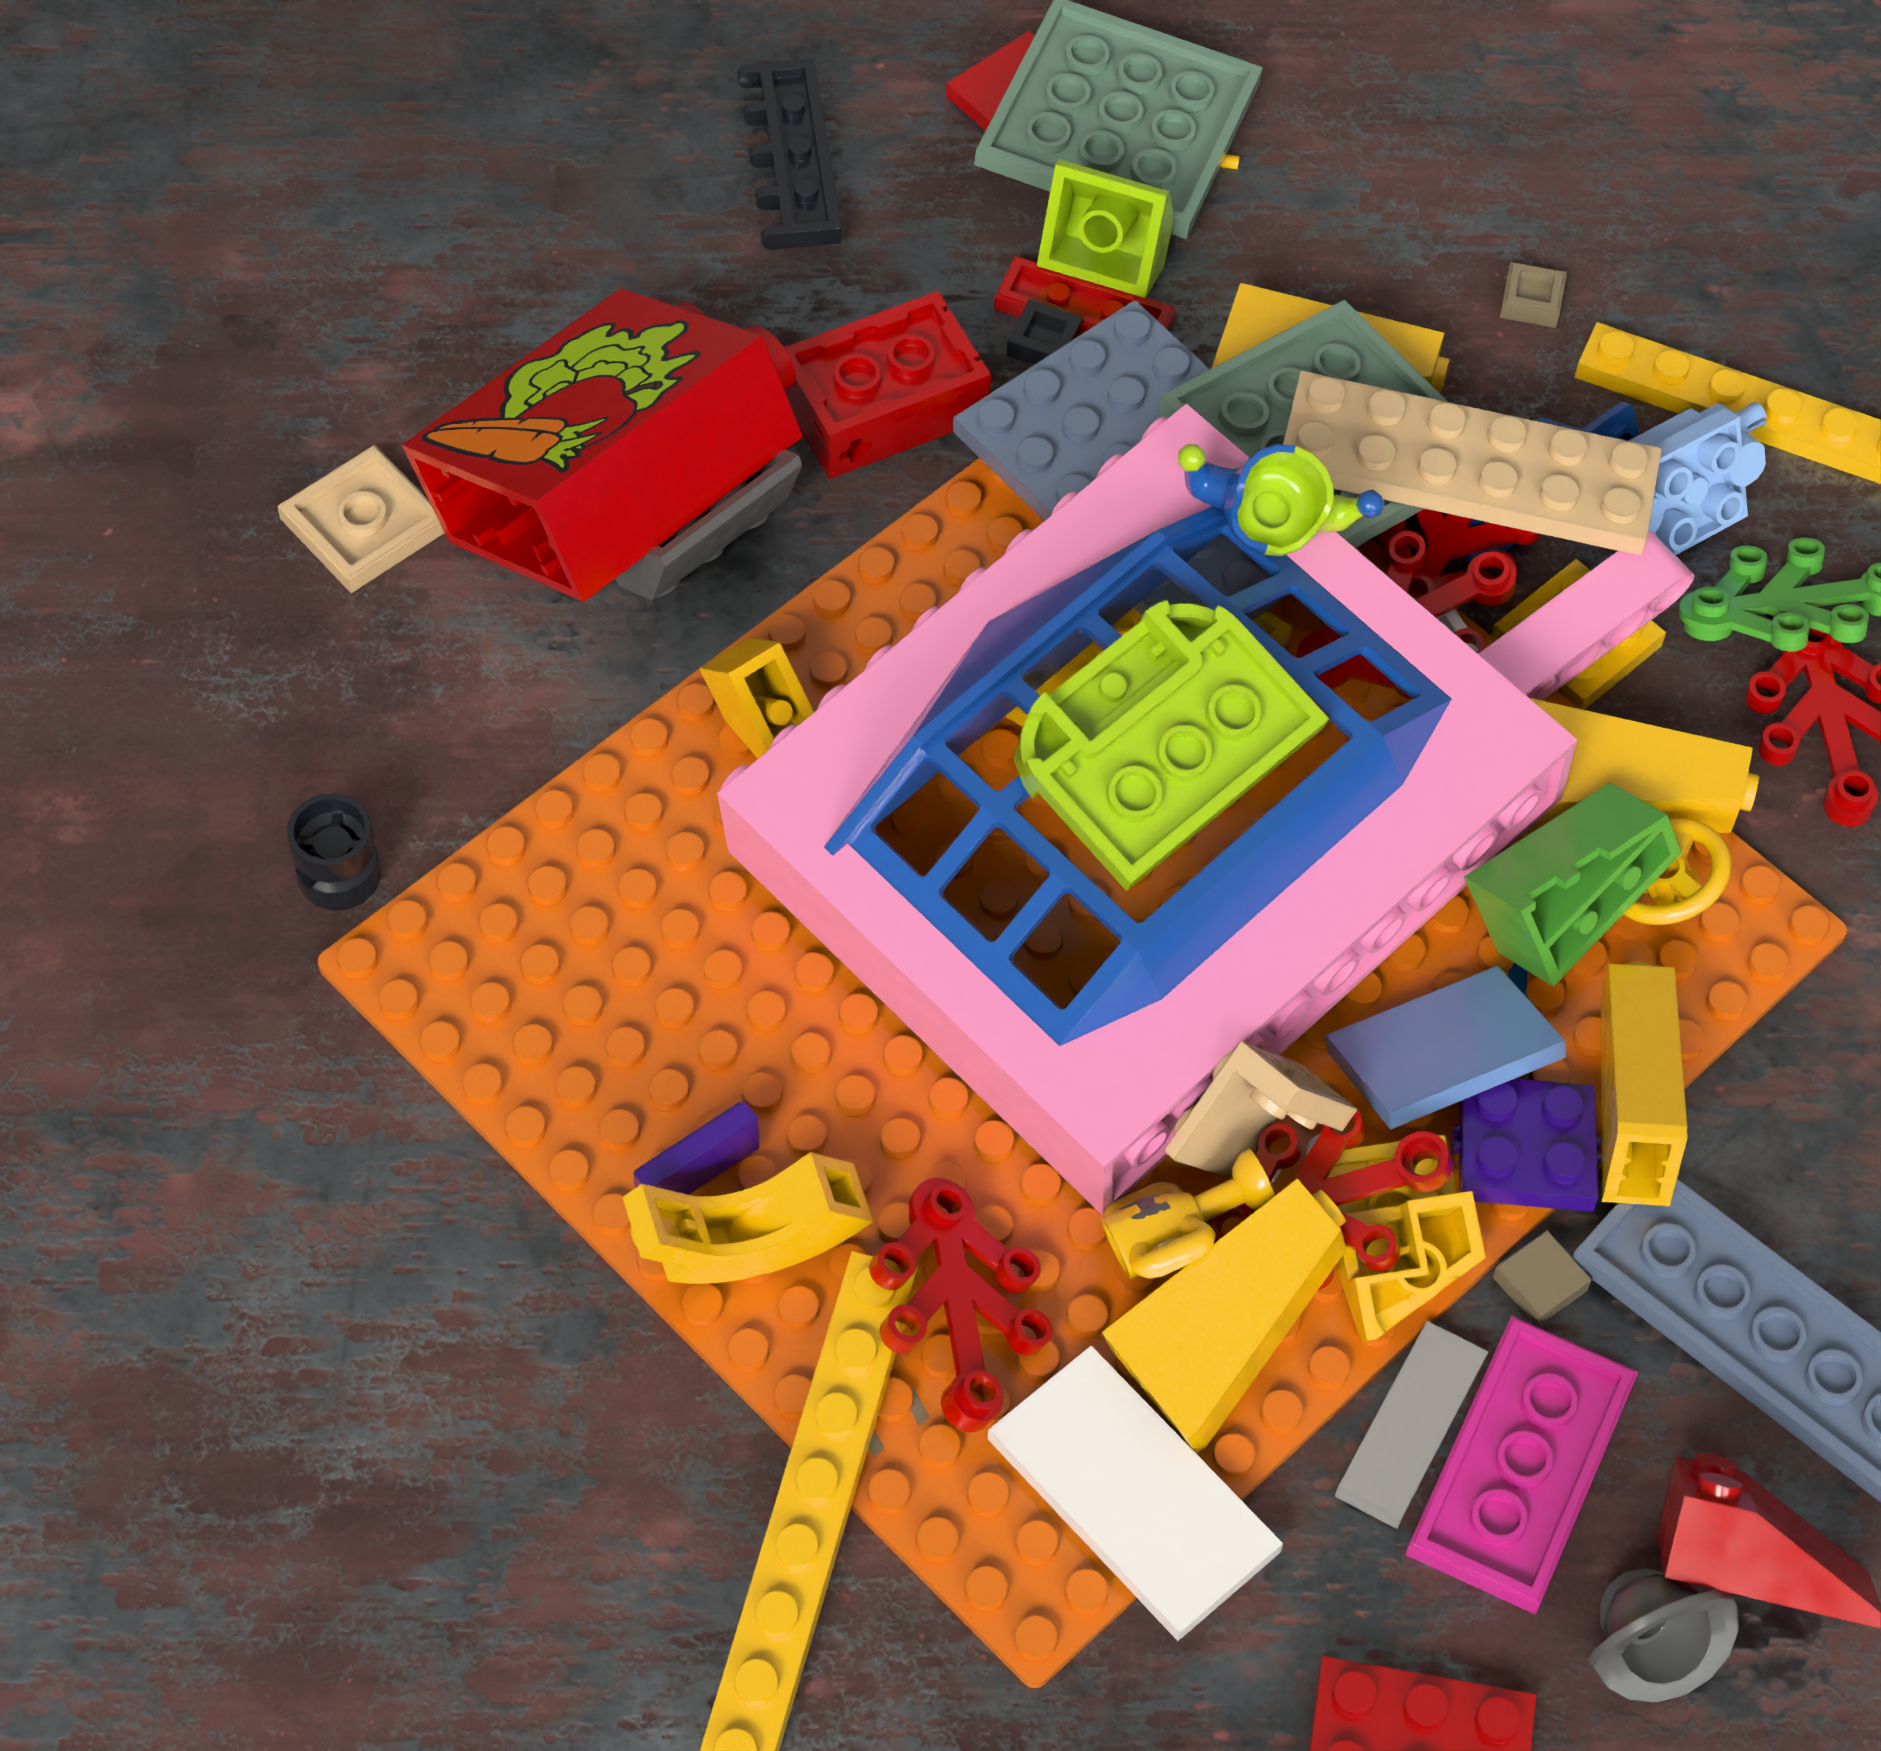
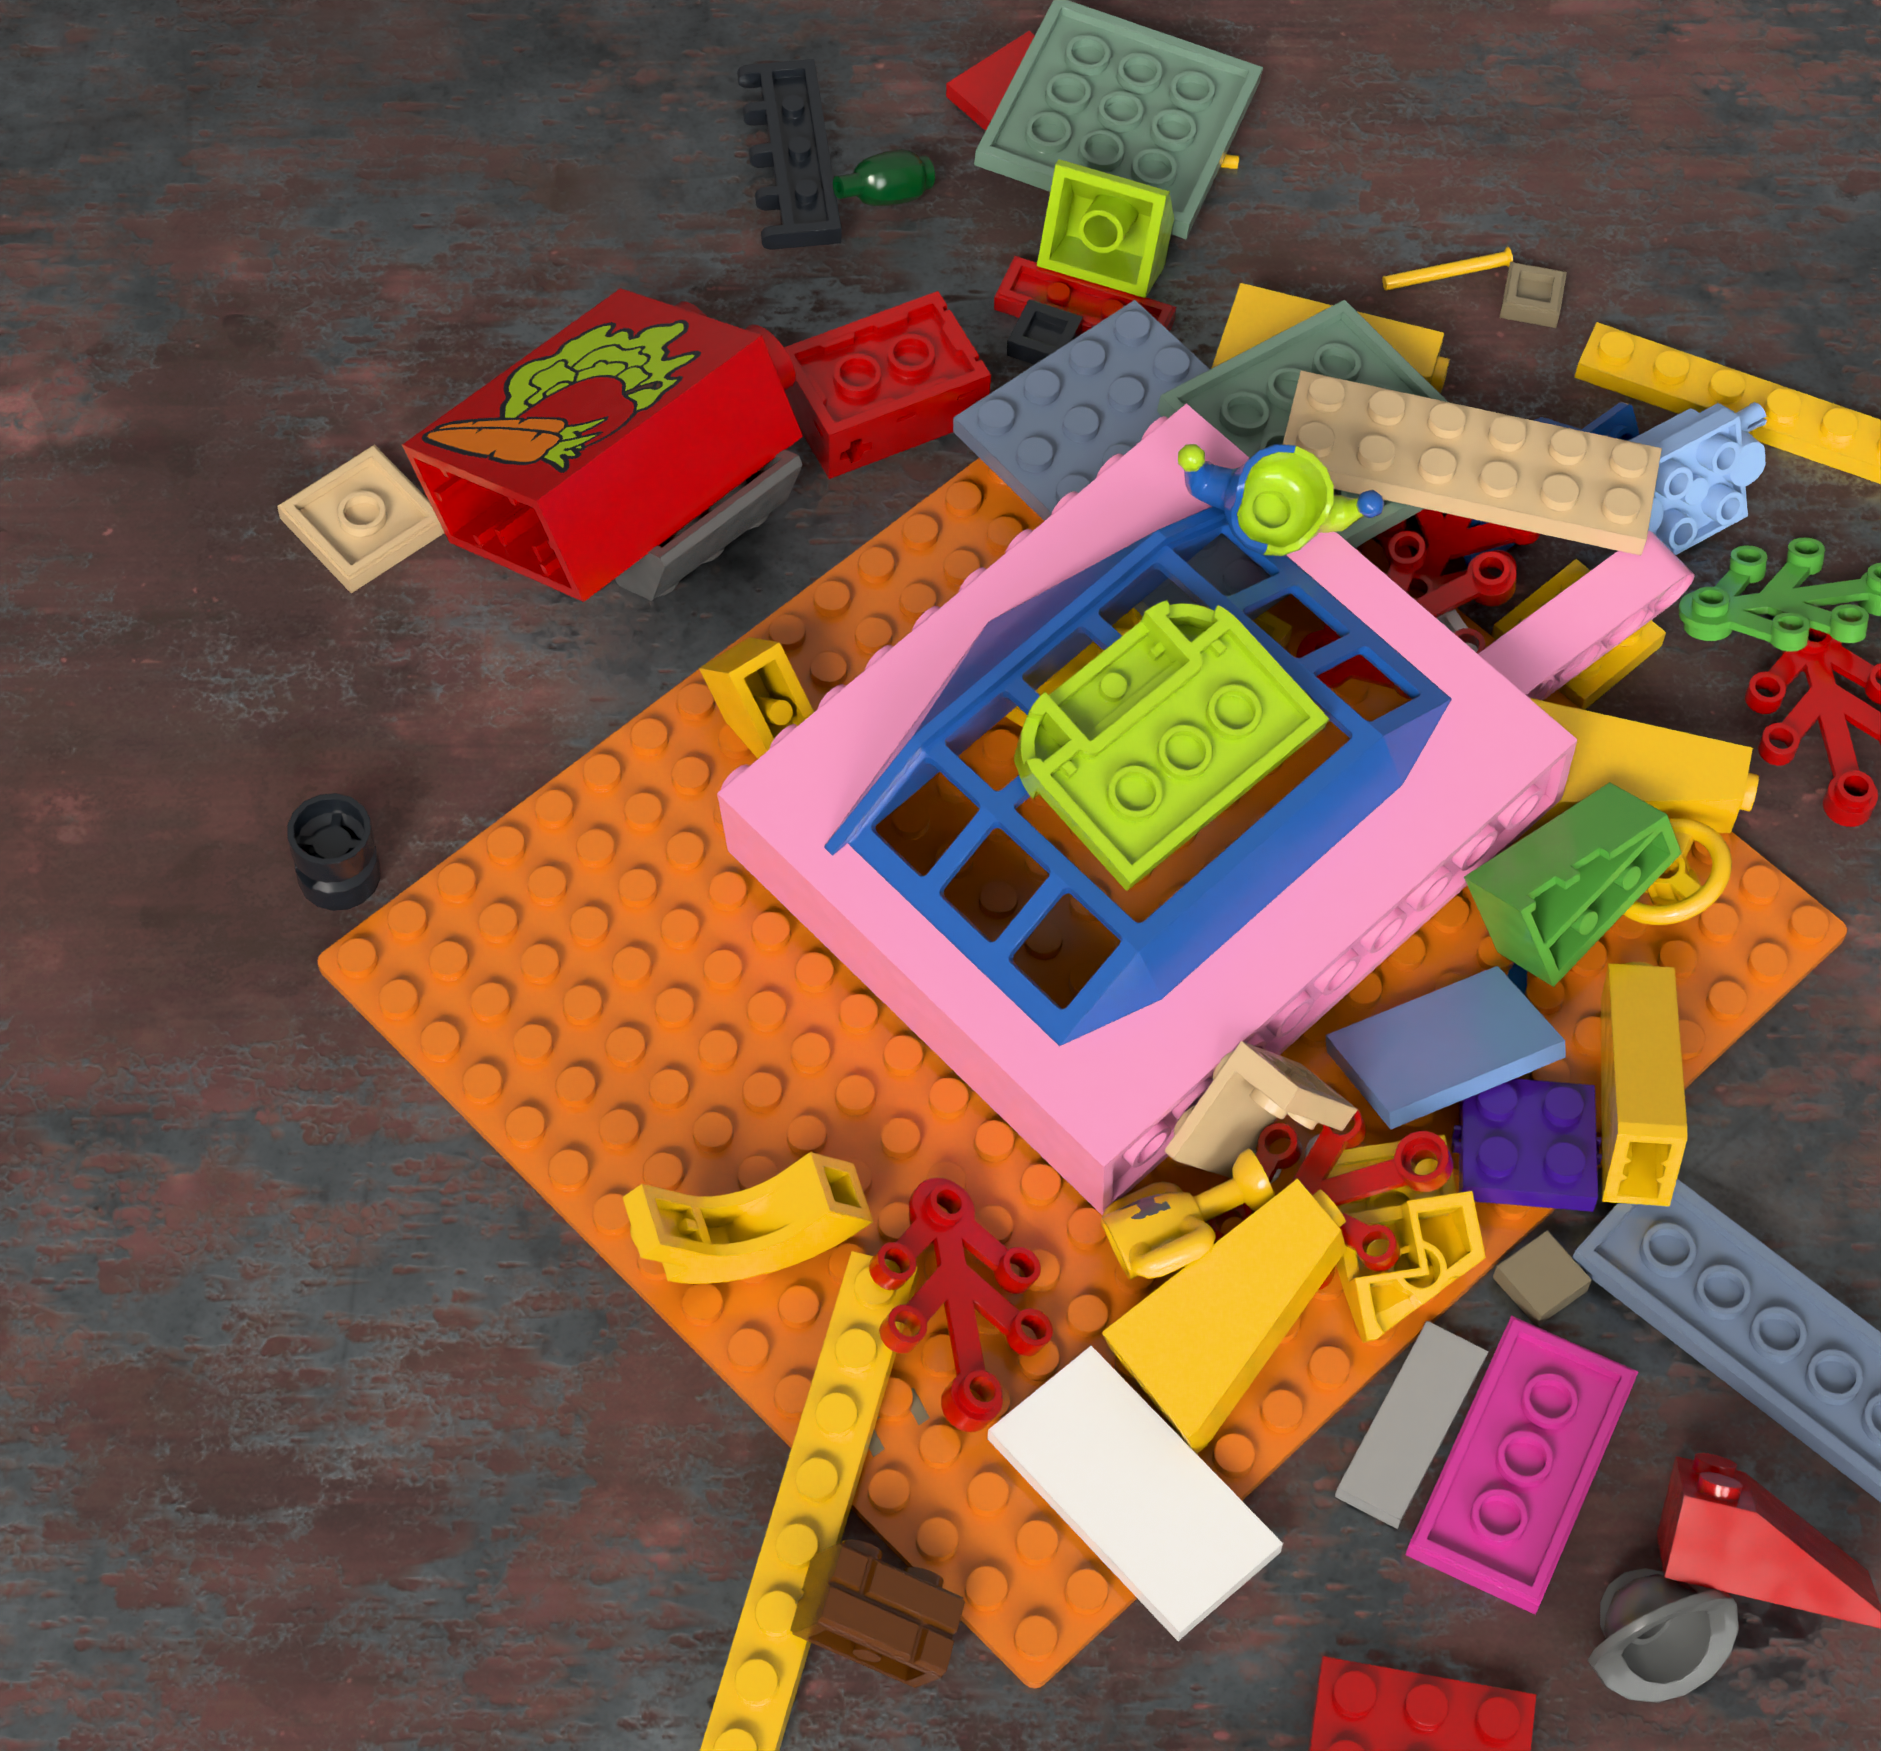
(703, 1152): dark purple tile -> none
(878, 1613): none -> reddish brown brick
(887, 178): none -> dark green plant
(1448, 270): none -> yellow piece

